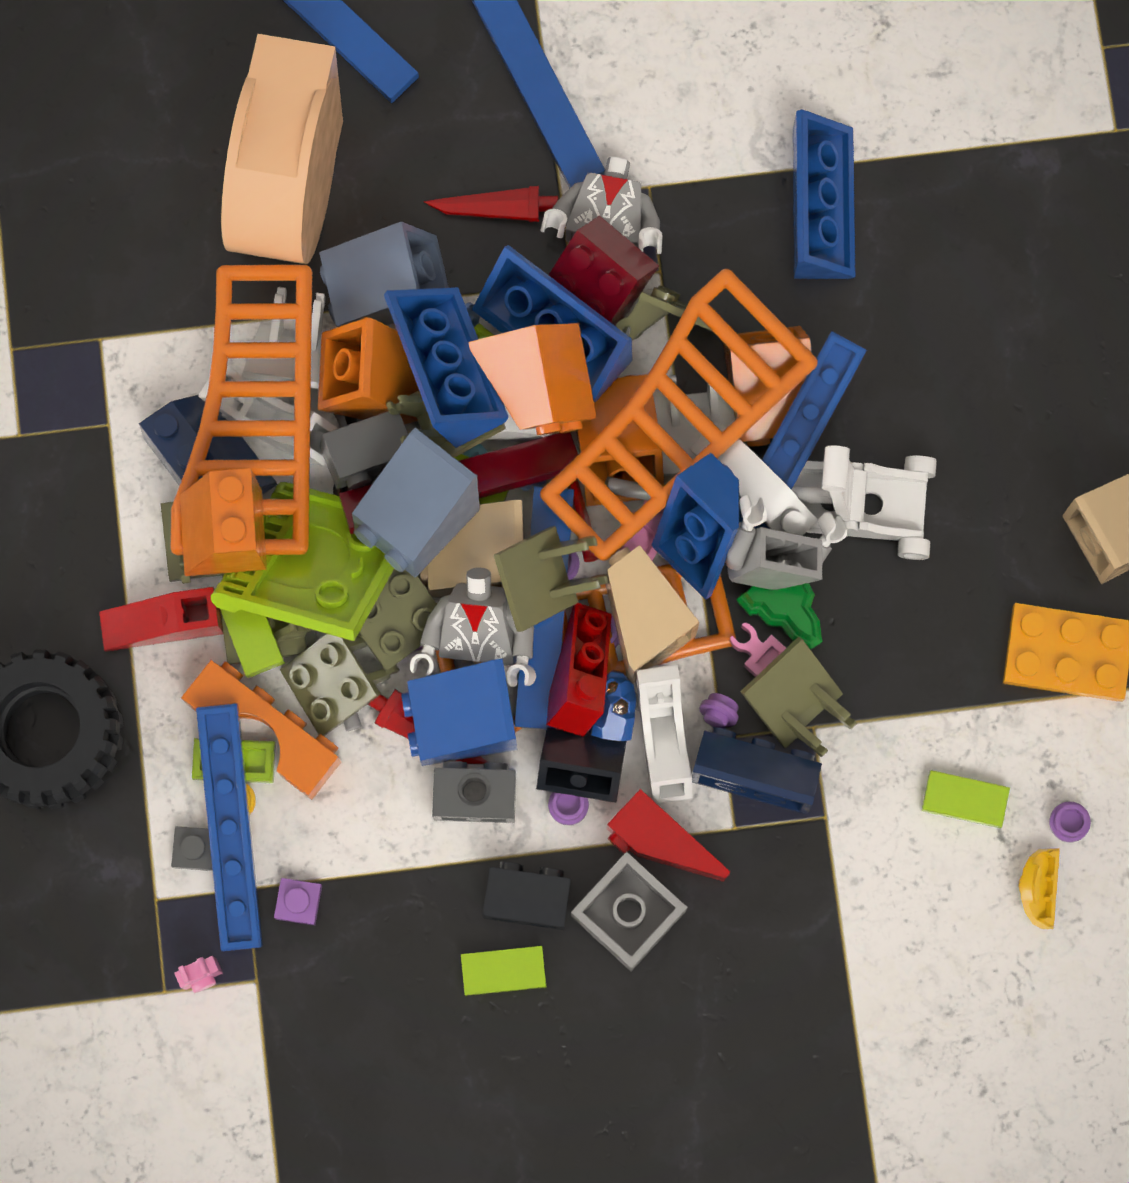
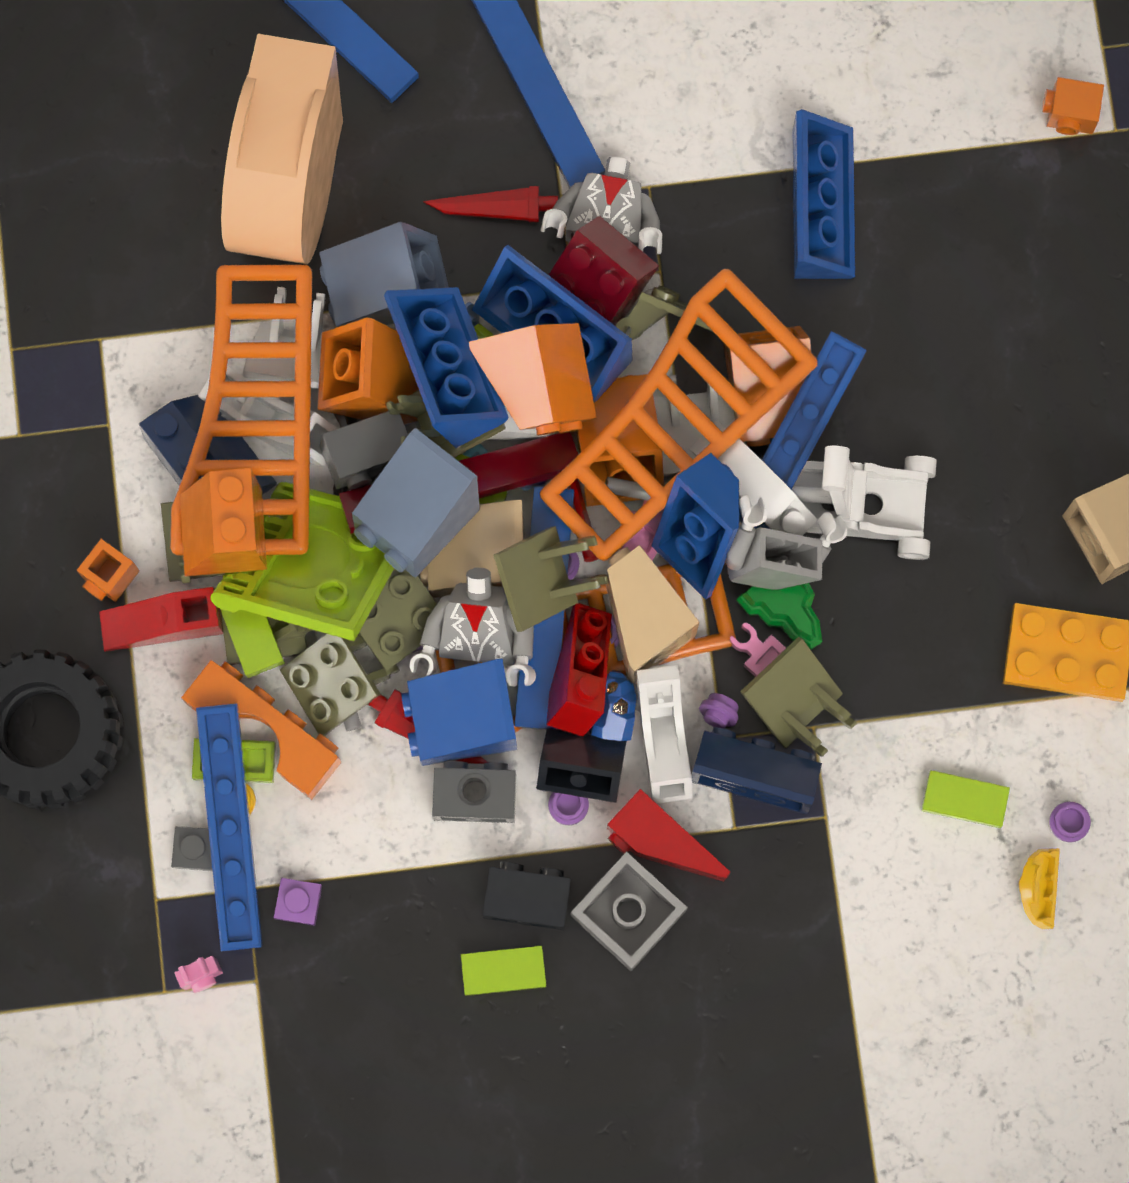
(107, 572): none -> orange brick
(1073, 106): none -> orange brick

